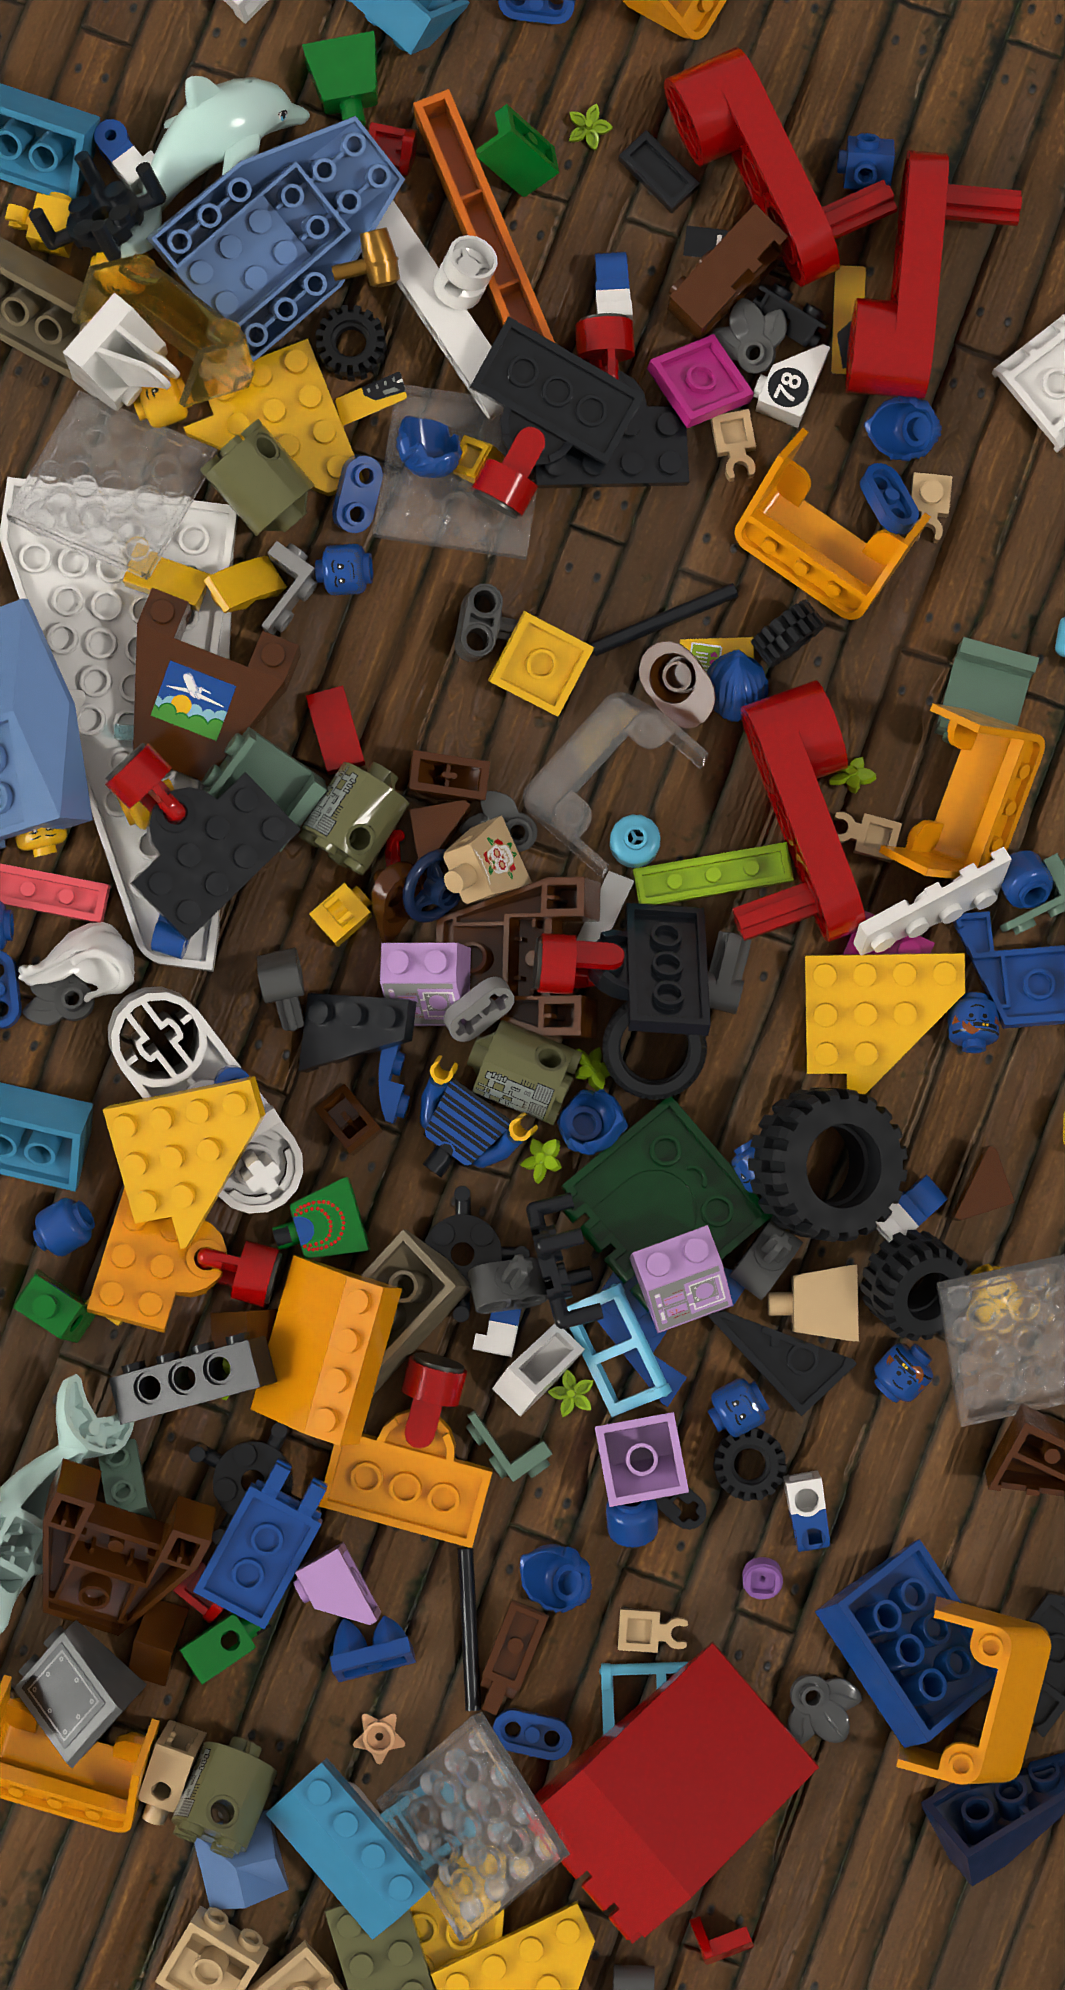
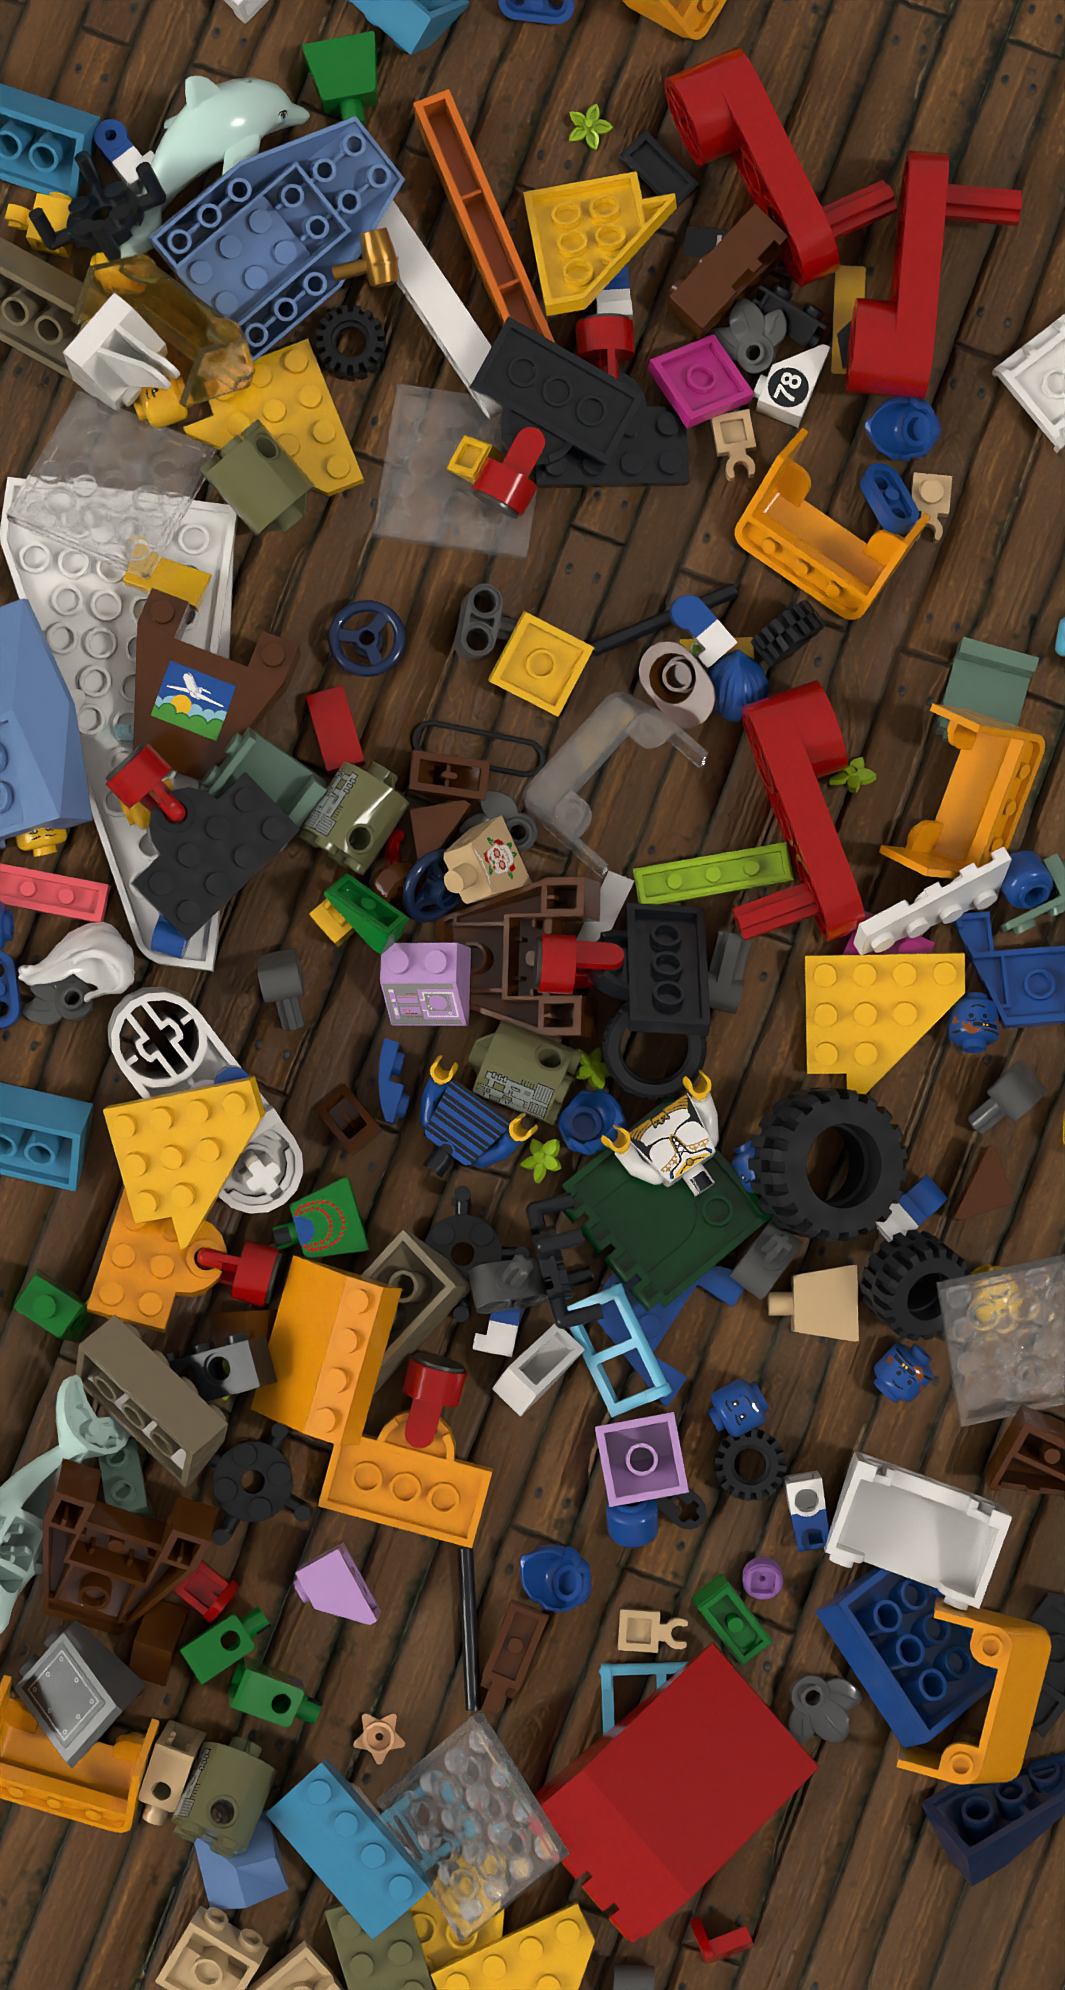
(63, 1227): blue head -> none
(150, 1399): none -> dark tan slope
(245, 583): yellow slope -> none
(256, 1686): none -> green torso
(262, 1547): blue tile -> none
(294, 563): light grey bracket -> none
(344, 569): blue head -> none
(351, 1026): black wing -> none
(354, 493): blue plate -> none
(355, 1659): blue tile -> none
(367, 913): none -> green slope
(371, 398): yellow sticker -> none
(371, 652): none -> dark blue piece
(397, 144): red tile -> none
(427, 447): blue hair -> none
(465, 272): white wheel -> none
(478, 1009): light grey beam -> none
(488, 734): none -> black piece
(519, 153): green panel -> none
(530, 1462): sand green bracket -> none
(531, 1739): blue plate -> none
(572, 1393): lime plant -> none
(589, 234): none -> yellow wing
(629, 853): medium azure head -> none
(673, 1141): none -> torso
(682, 1279): lavender slope -> none
(695, 617): none -> leg
(731, 1619): none -> green slope
(790, 1365): black wing -> none
(866, 161): blue brick -> none
(869, 834): tan plate -> none
(917, 1529): none -> white windscreen
(1009, 1095): none -> dark grey beam

